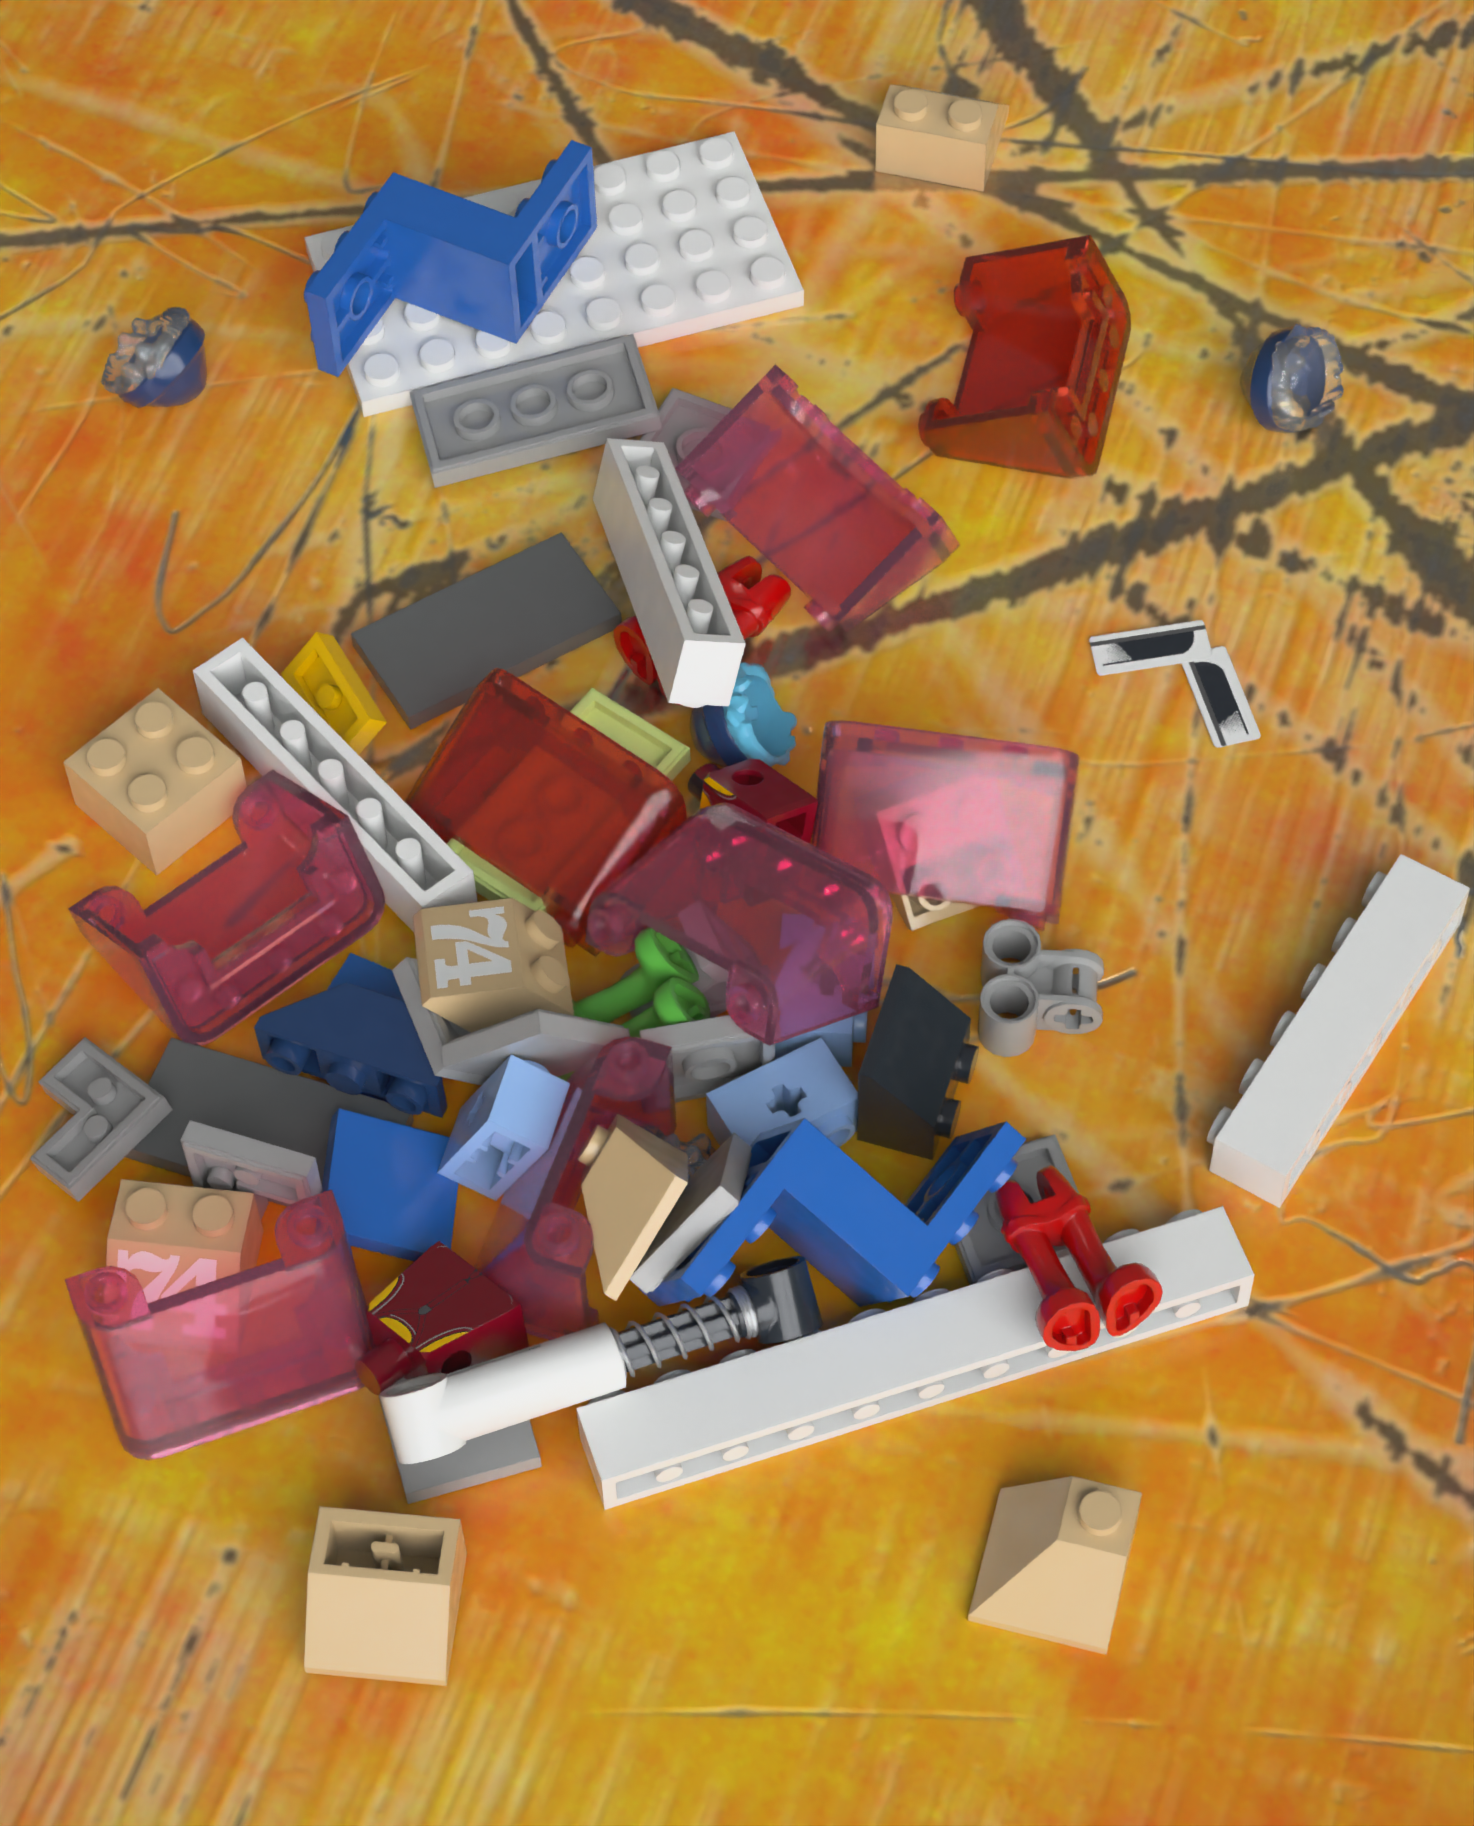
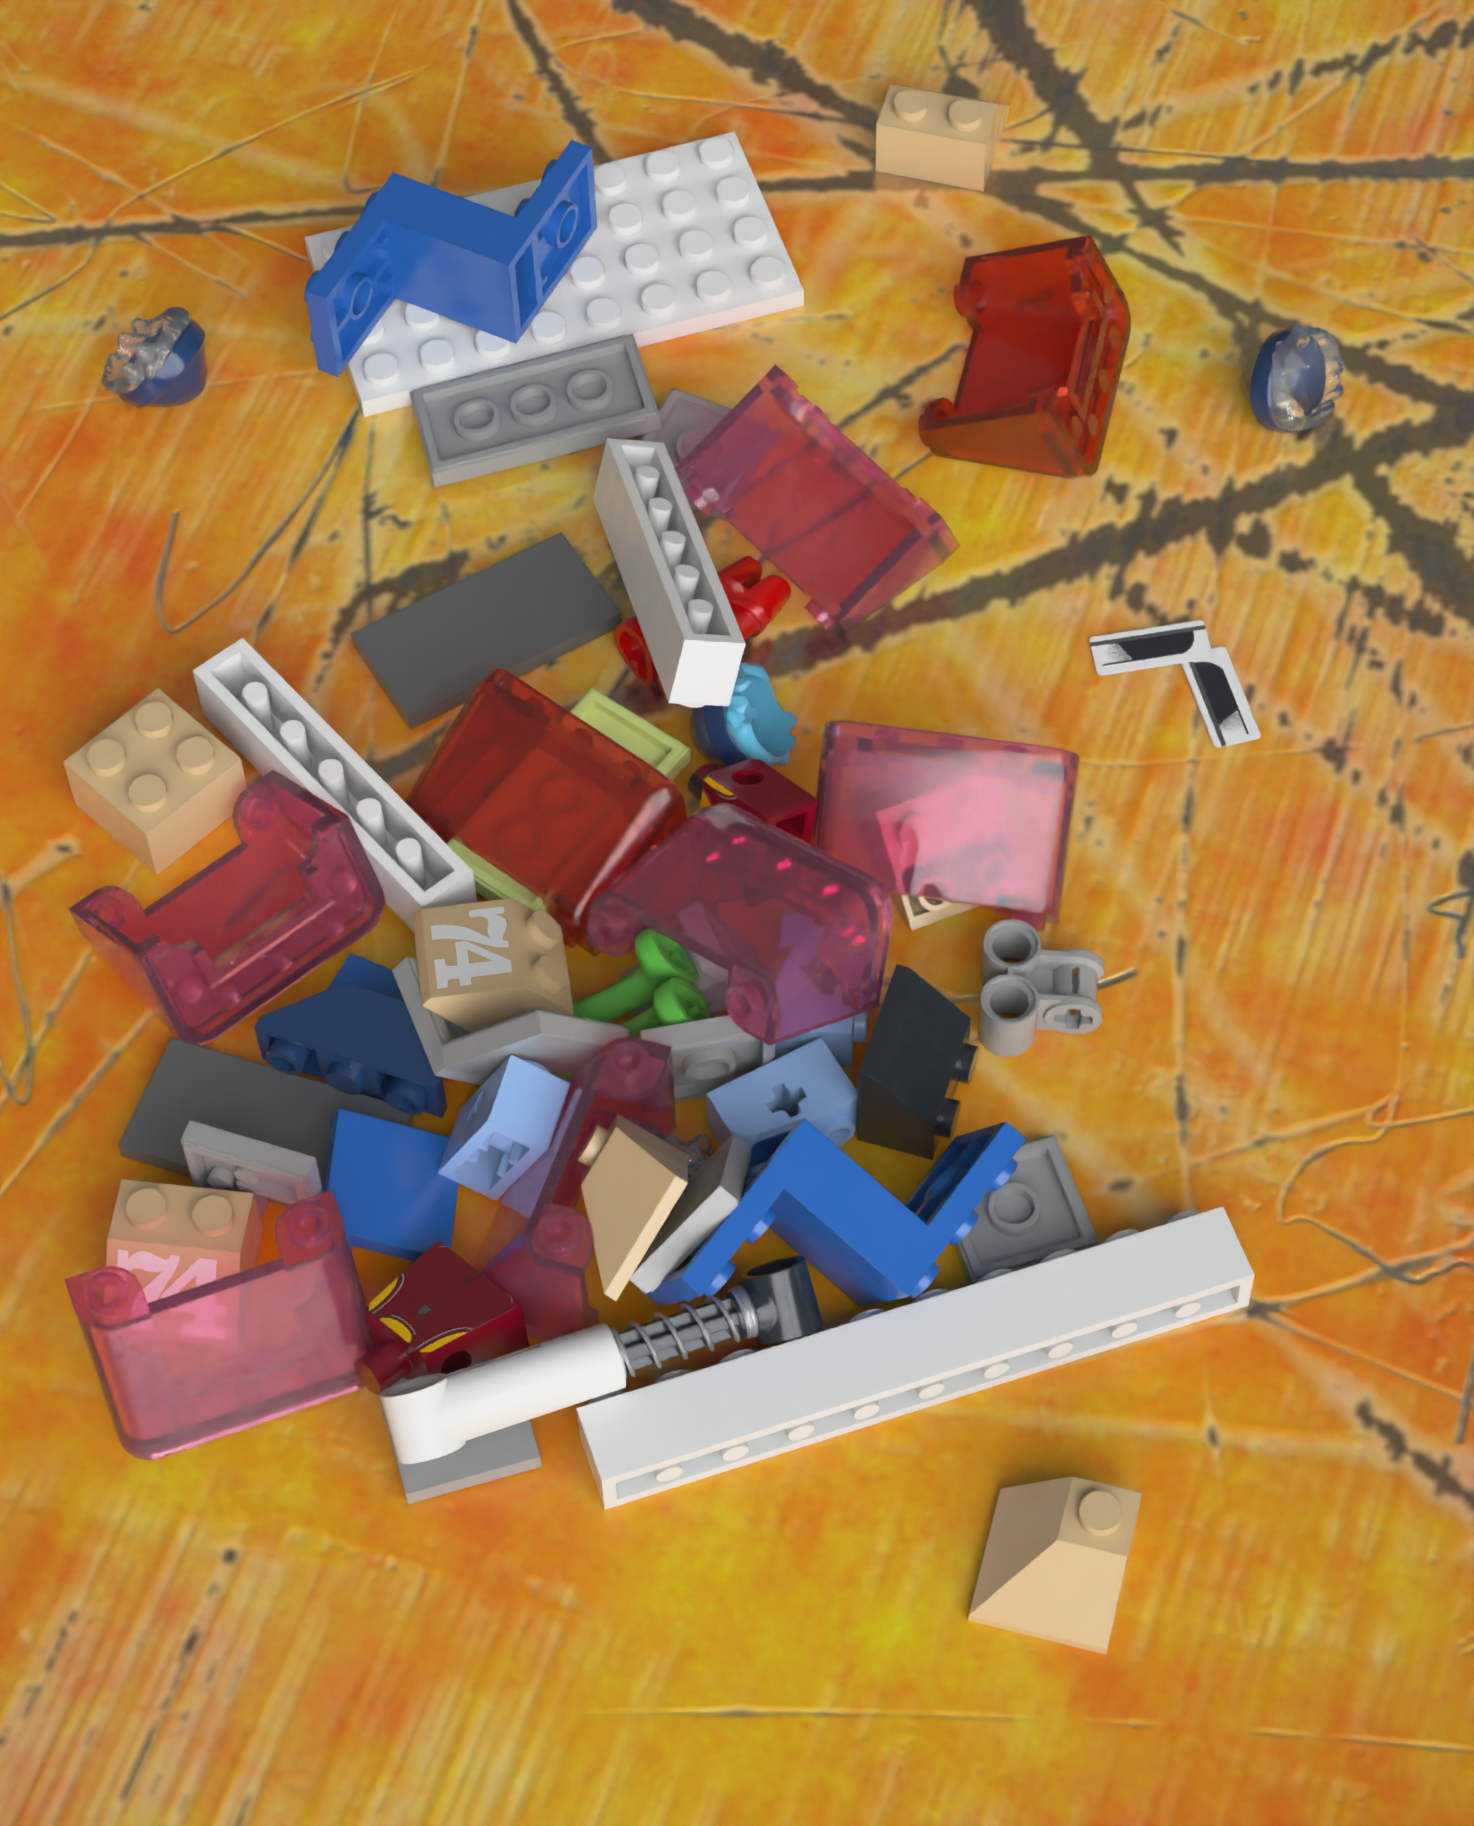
(109, 1119): light grey tile -> none
(335, 691): yellow plate -> none
(383, 1595): tan slope -> none
(1067, 1314): red piece -> none
(1337, 1030): white brick -> none

